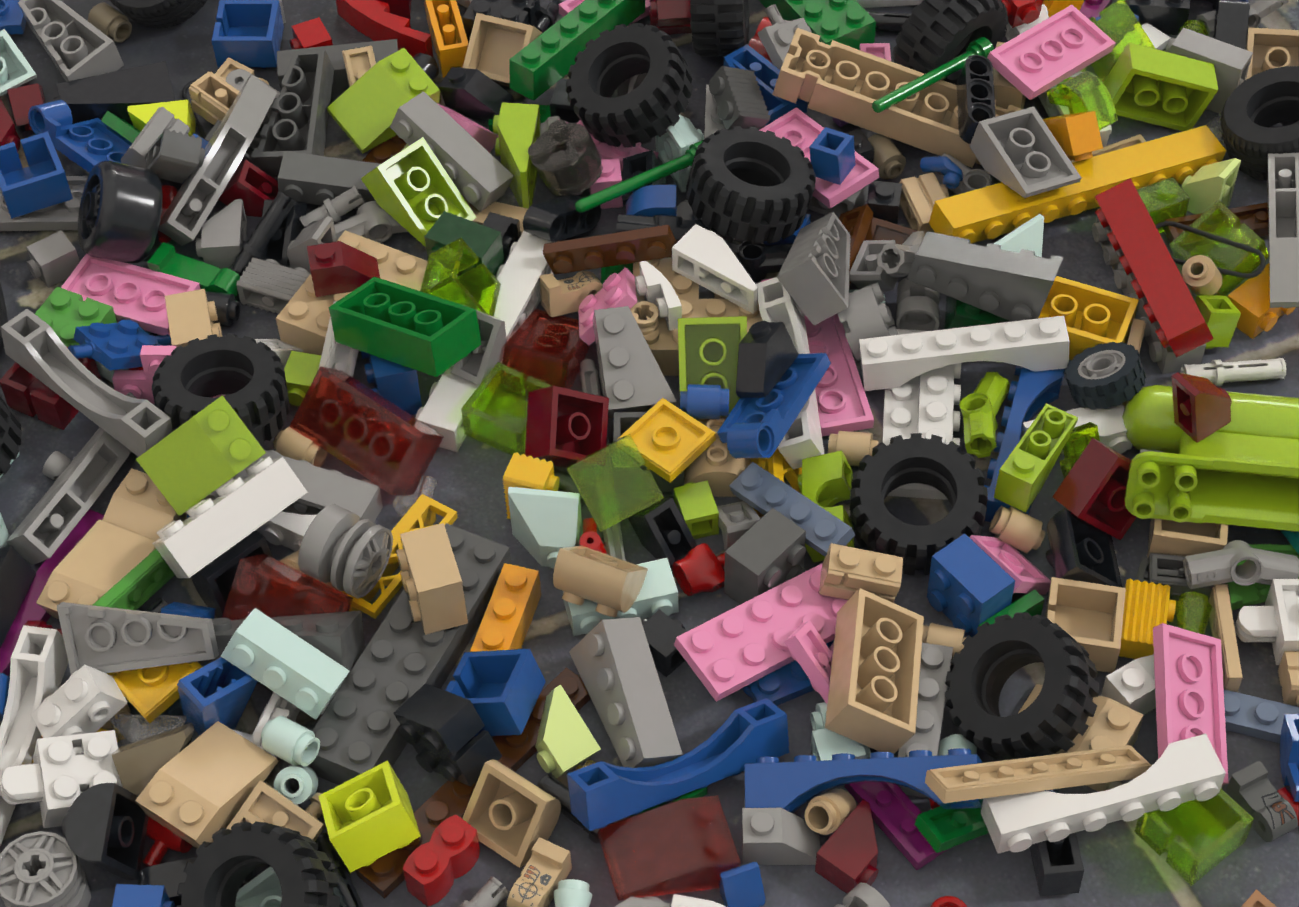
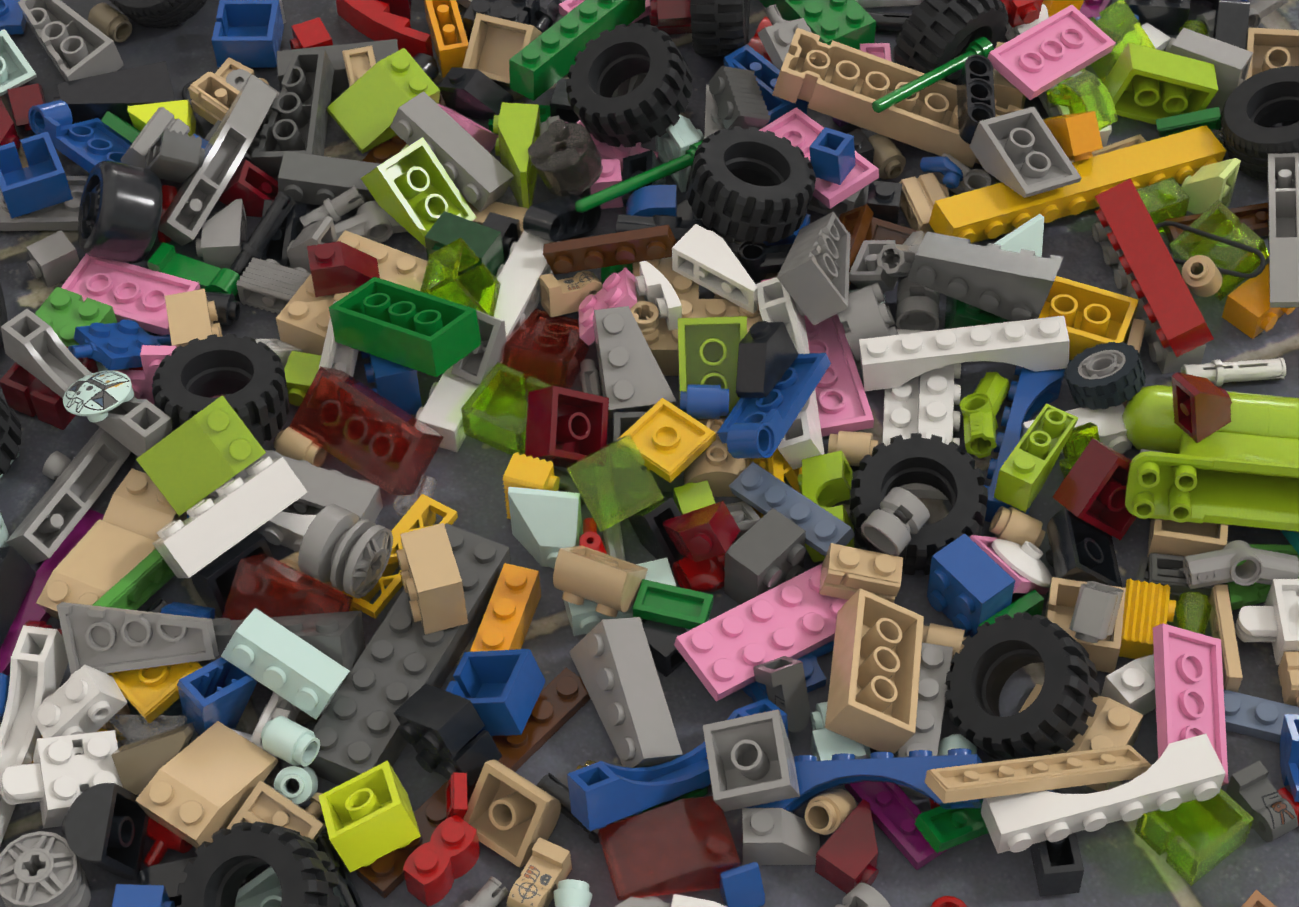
(98, 394): none -> light aqua dish
(456, 795): none -> red tile
(563, 735): yellowish green slope -> none
(672, 605): none -> green tile
(703, 532): none -> dark red slope
(750, 761): none -> light grey slope
(786, 689): none -> dark grey leg
(813, 656): bright pink plate -> none
(898, 518): none -> light grey wheel
(1024, 560): none -> white dish
(1095, 611): none -> light grey brick
(1187, 121): none -> green tile
(1220, 318): lime brick -> none

